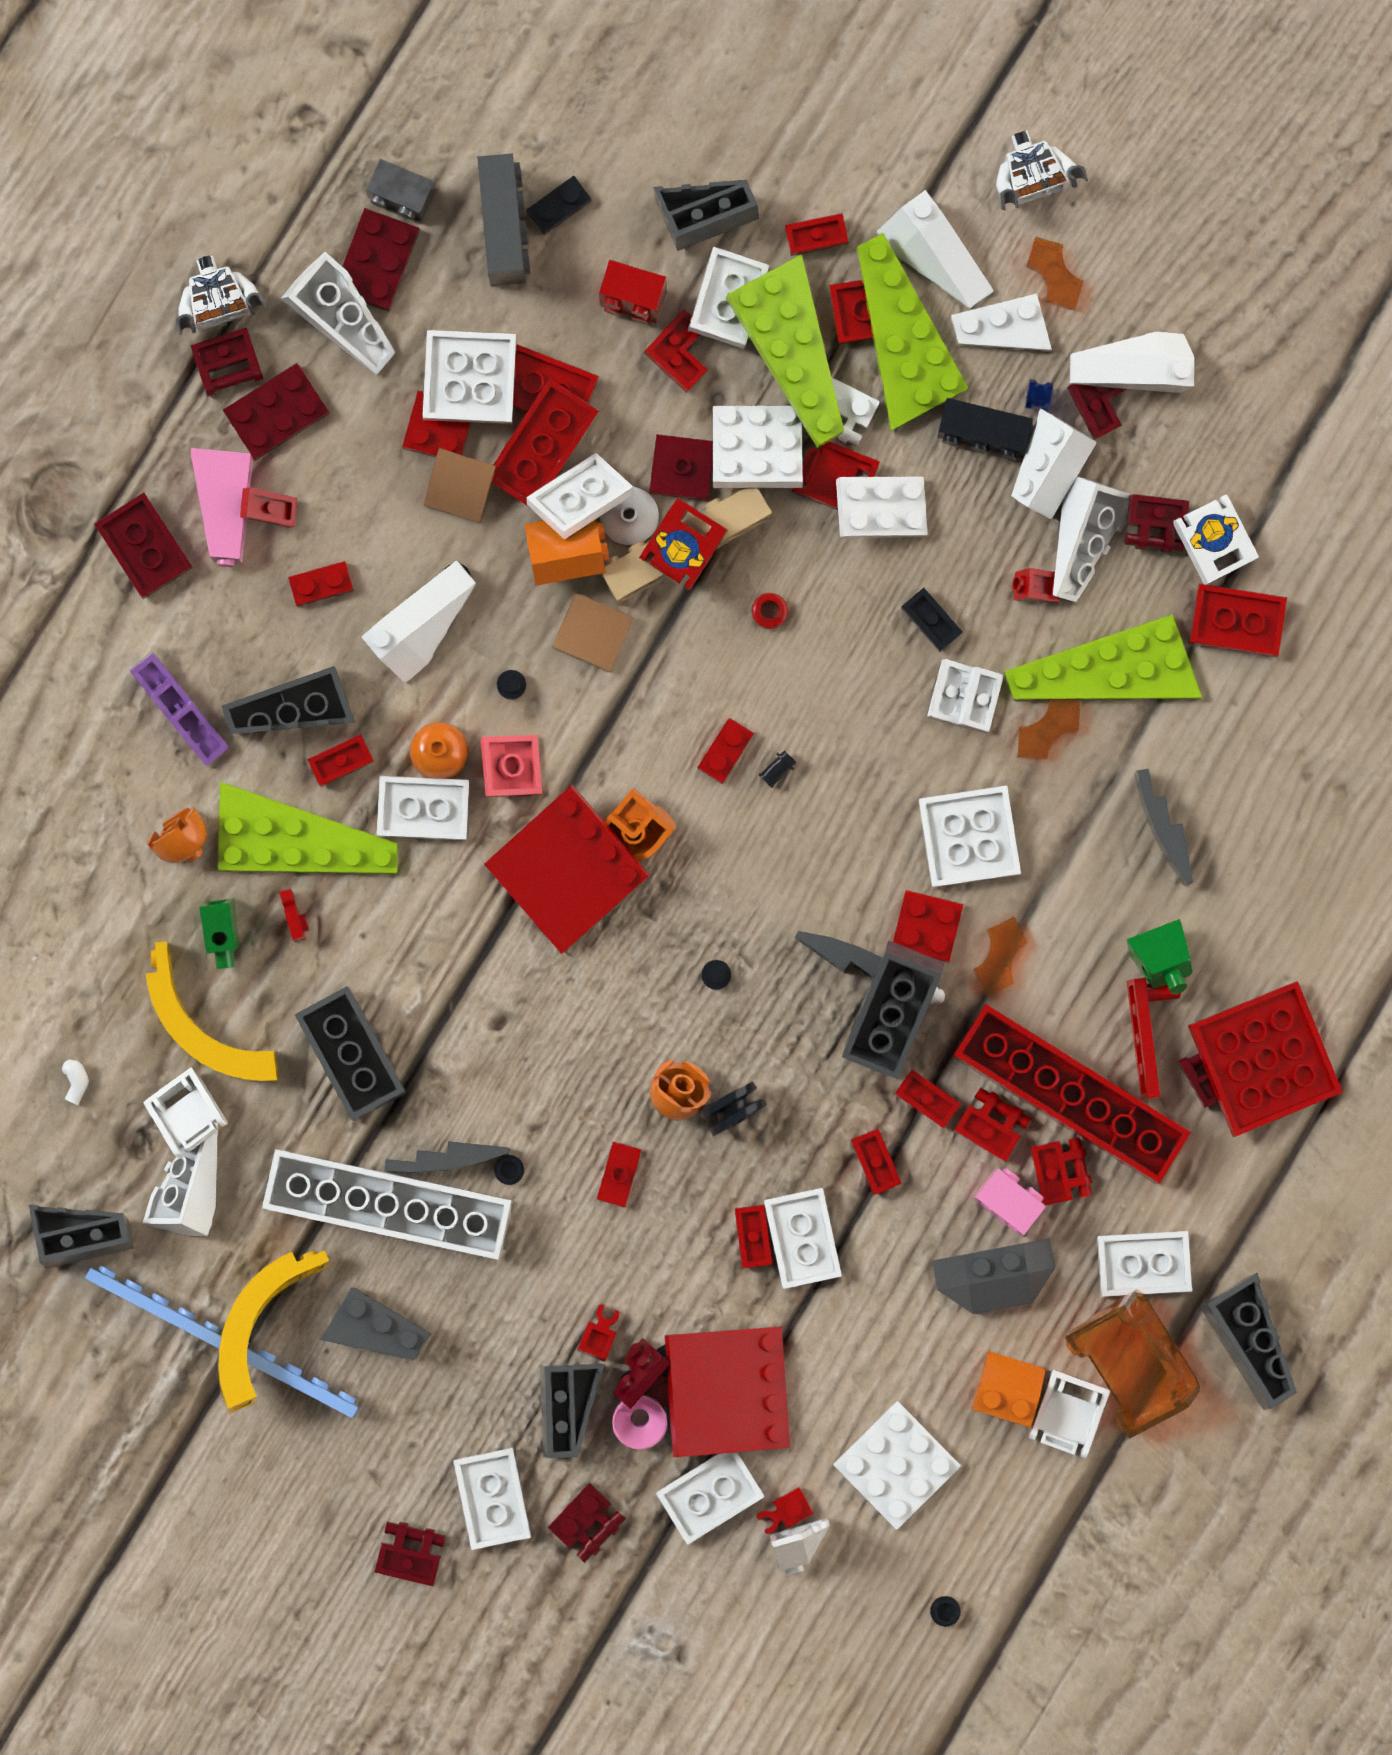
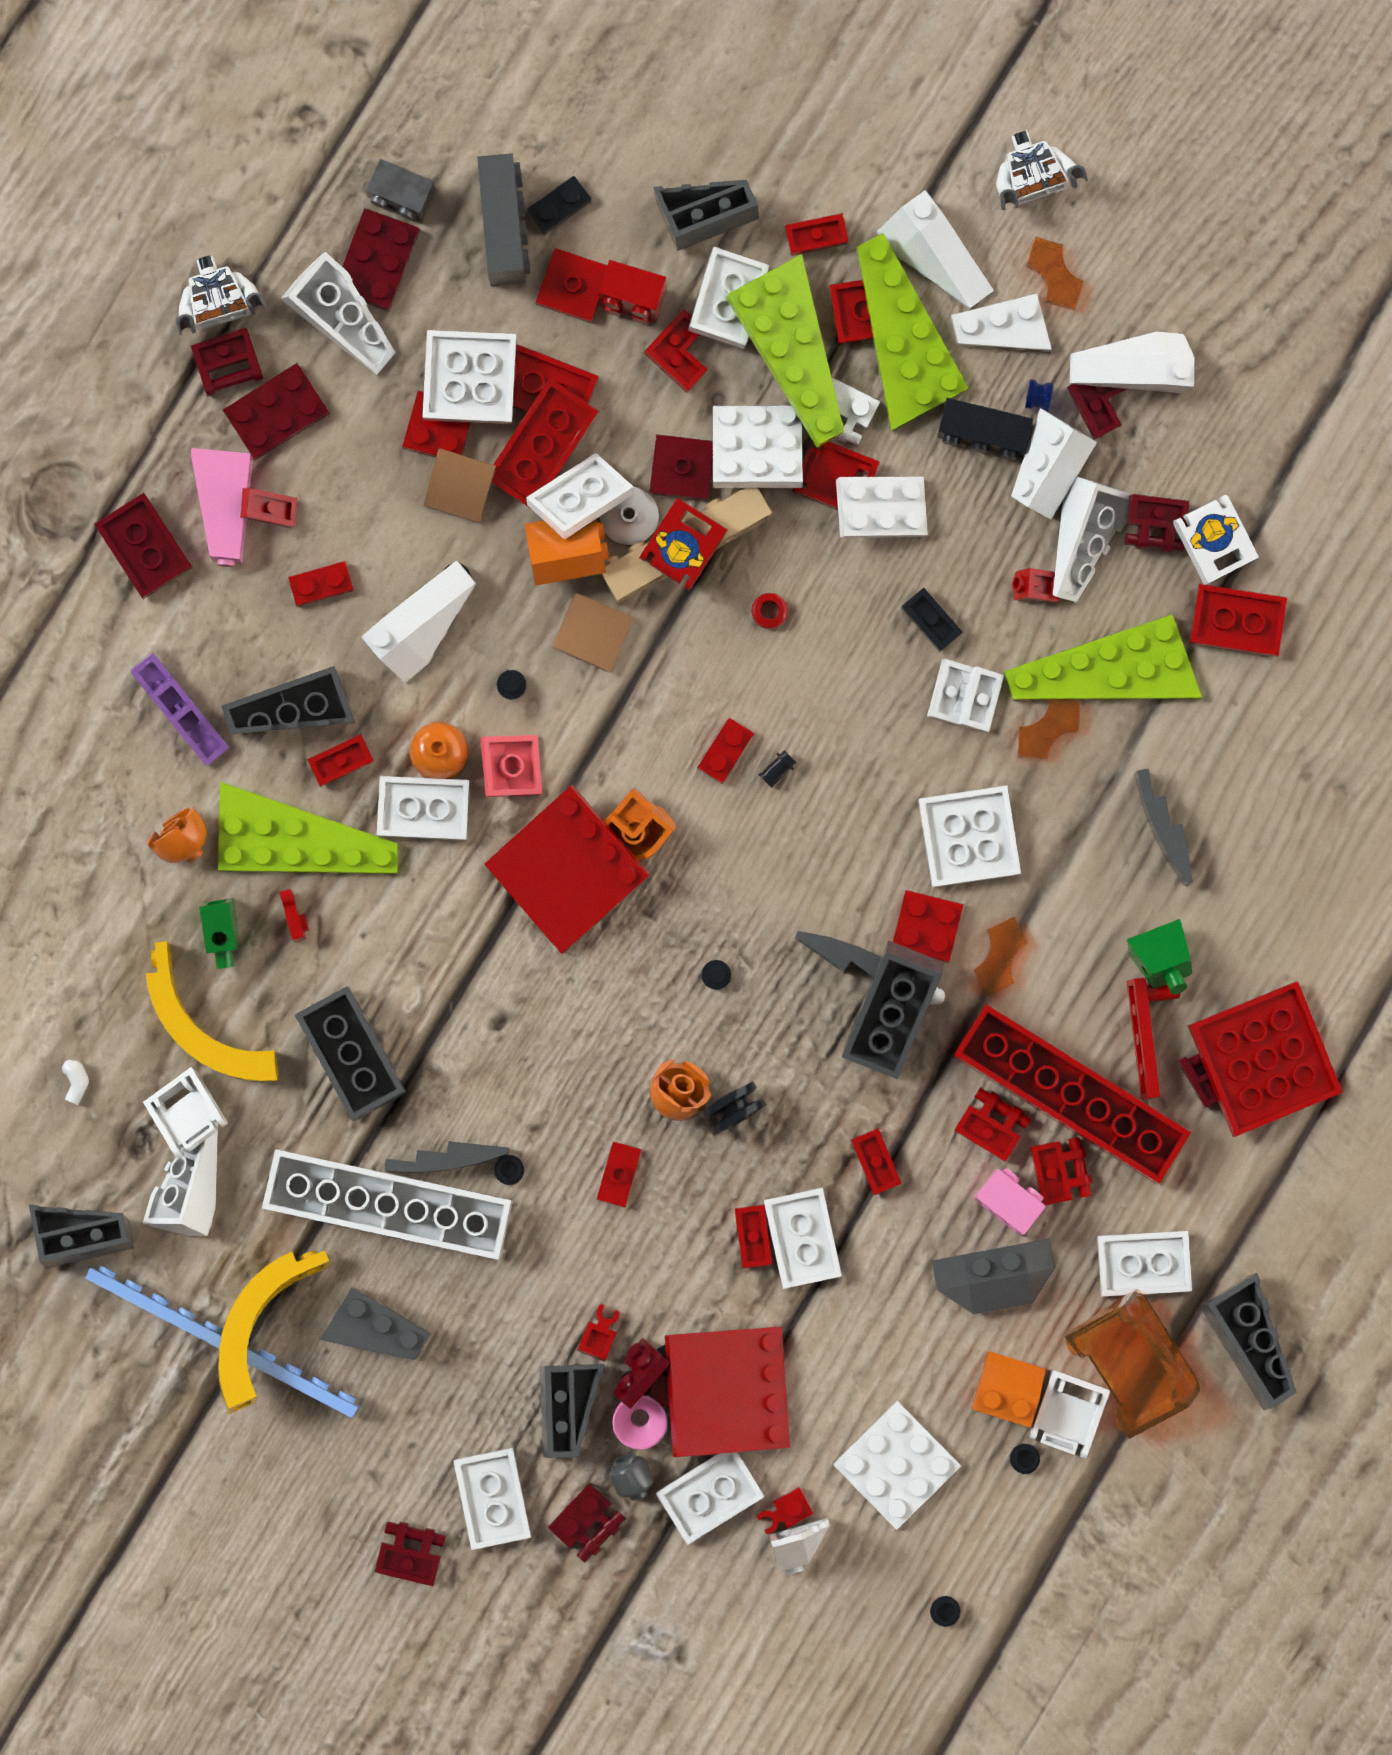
(572, 285): none -> red plate
(631, 1476): none -> dark grey head
(927, 1098): red plate -> none
(1024, 1458): none -> black plate

